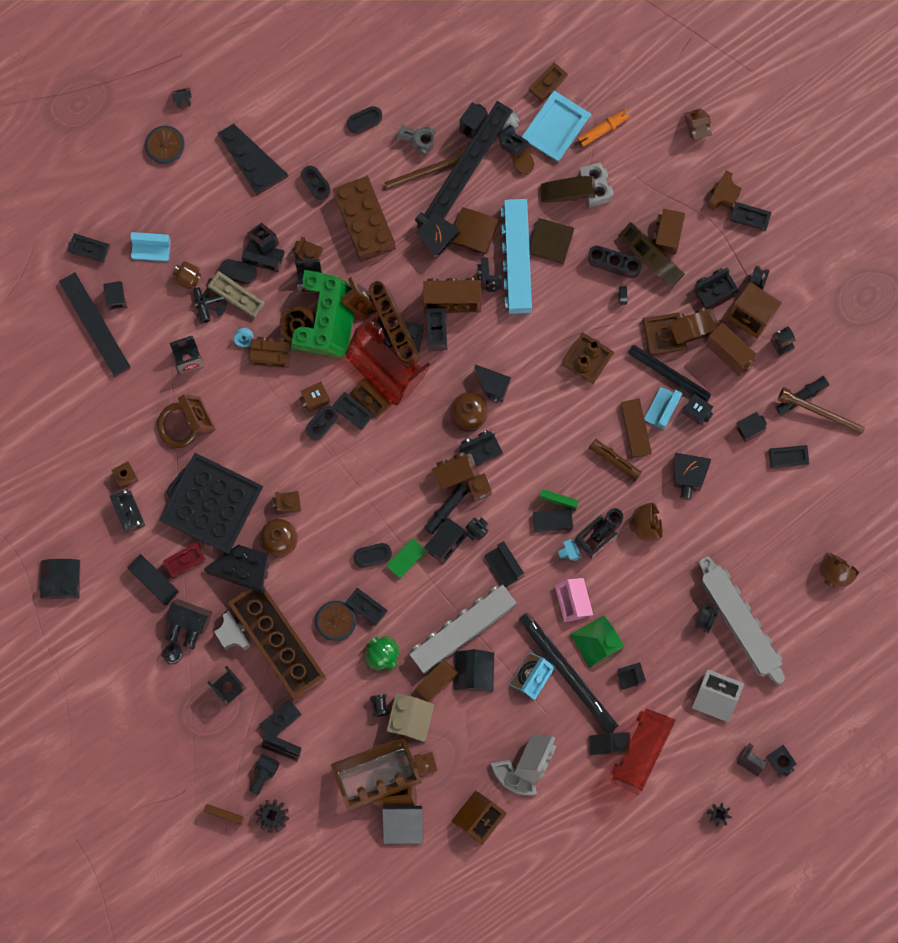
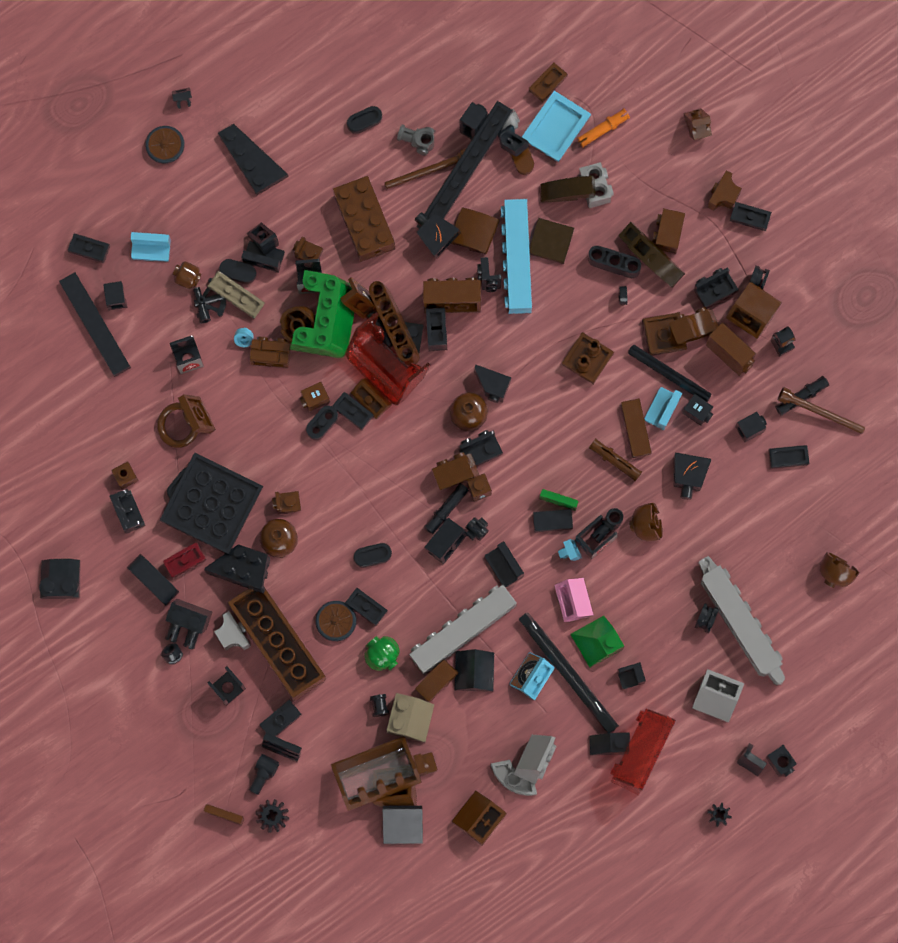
(316, 183): black plate -> none
(406, 558): green tile -> none

